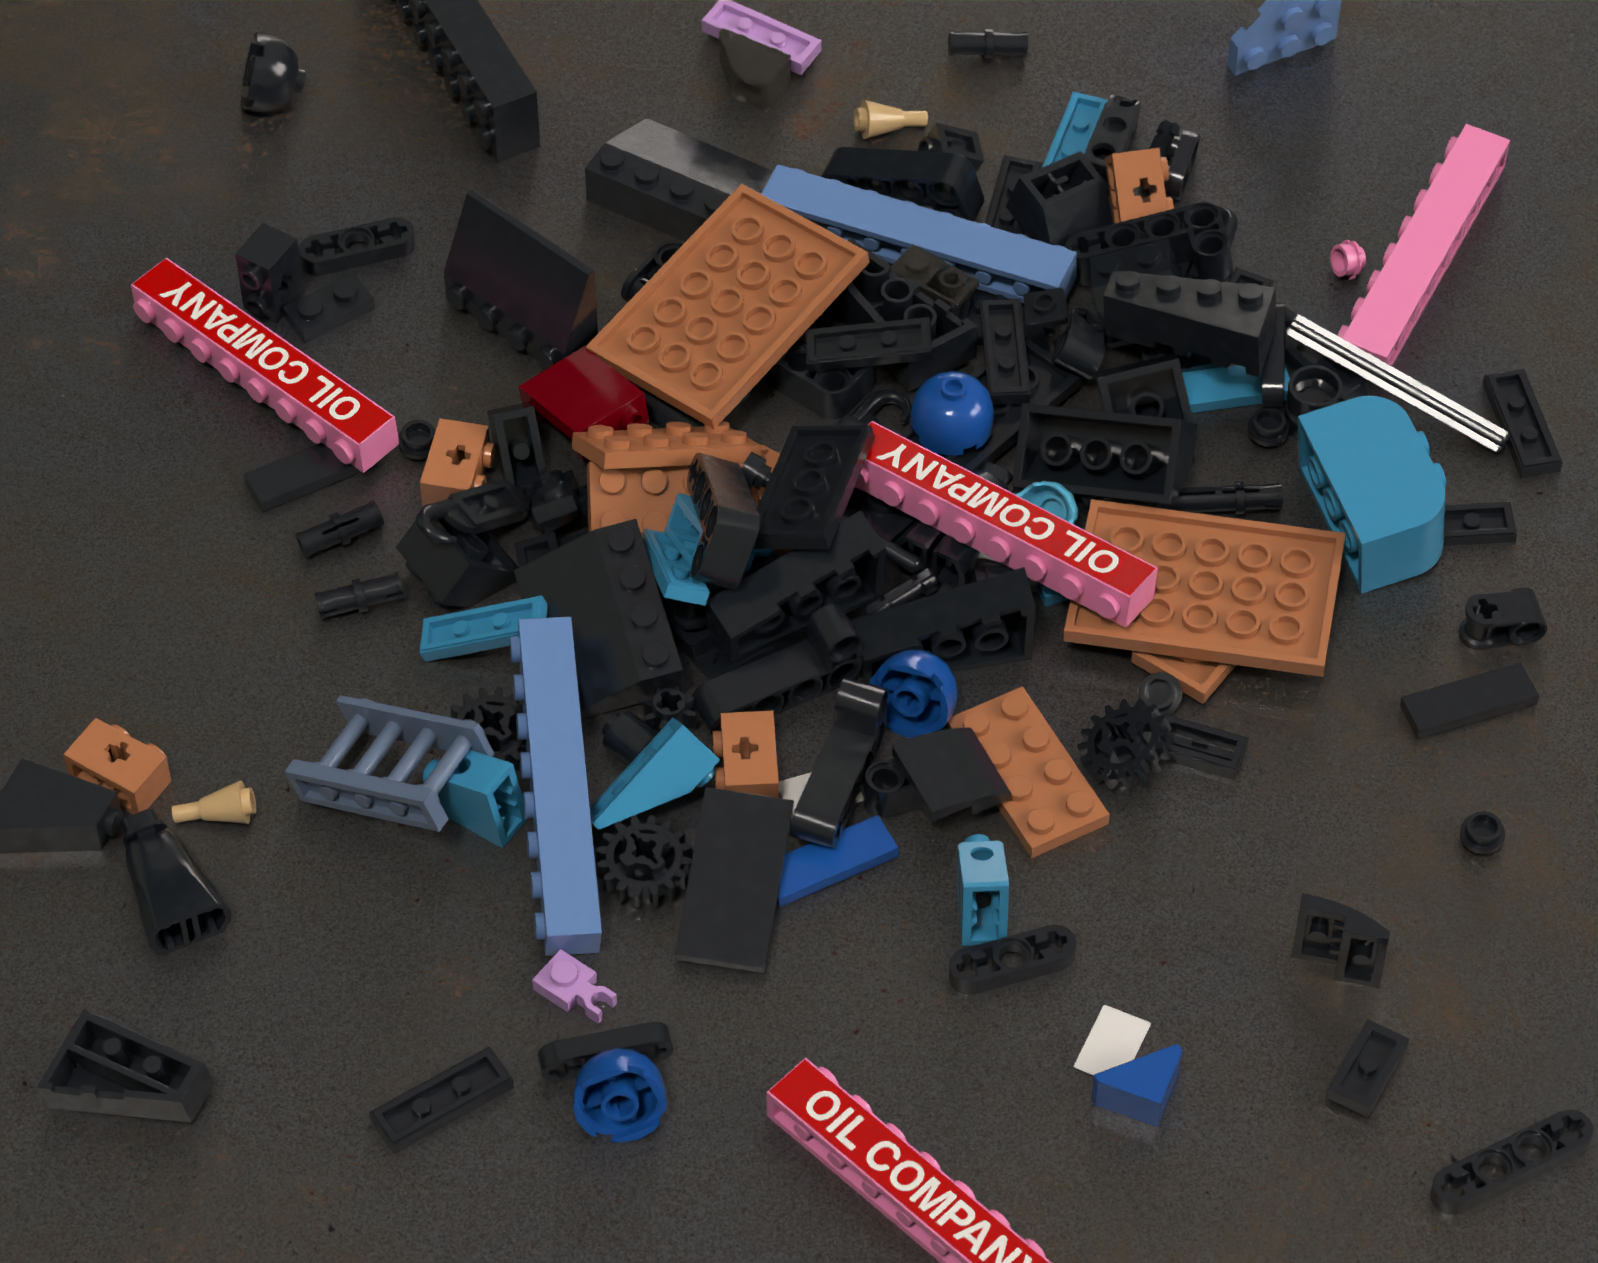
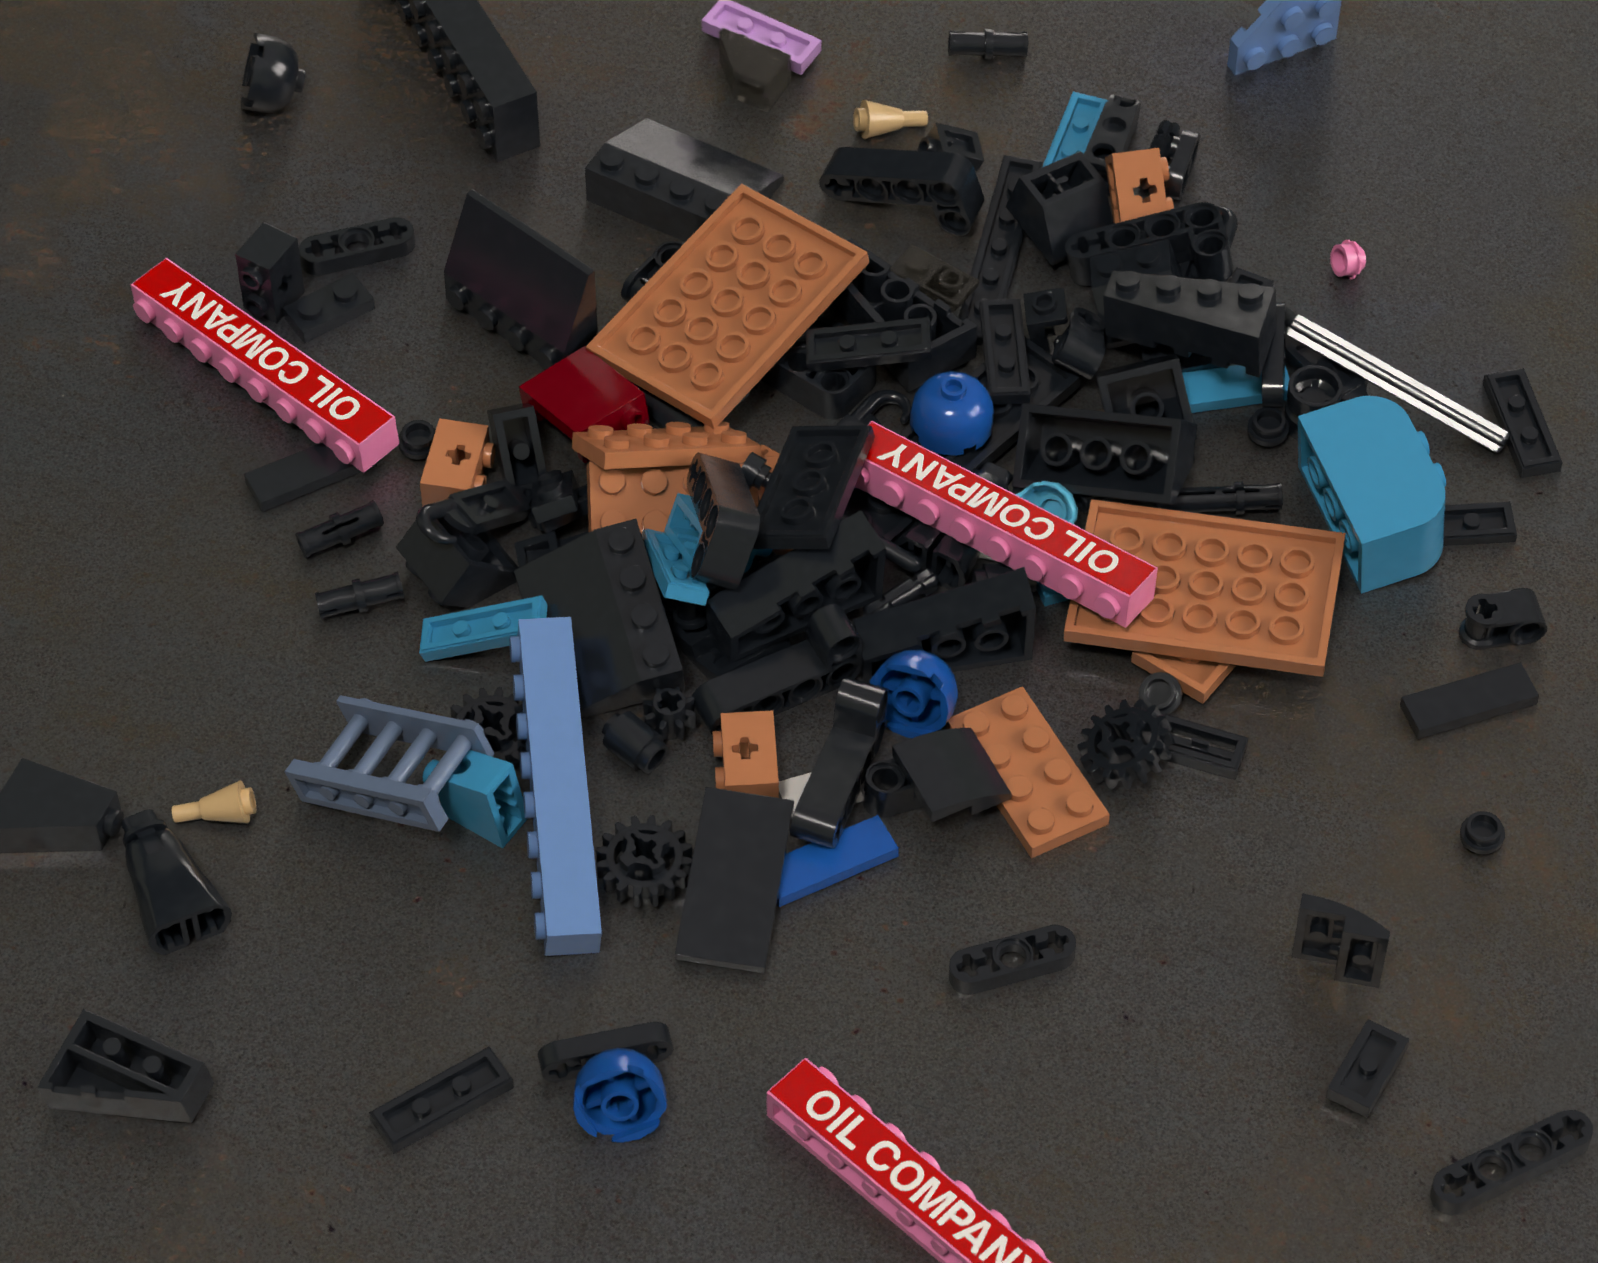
(120, 763): nougat brick -> none
(570, 983): lavender plate -> none
(661, 772): dark azure slope -> none
(888, 227): medium blue brick -> none
(982, 869): dark azure torso -> none
(1112, 1041): white sticker -> none
(1139, 1086): blue slope -> none
(1426, 243): bright pink brick -> none

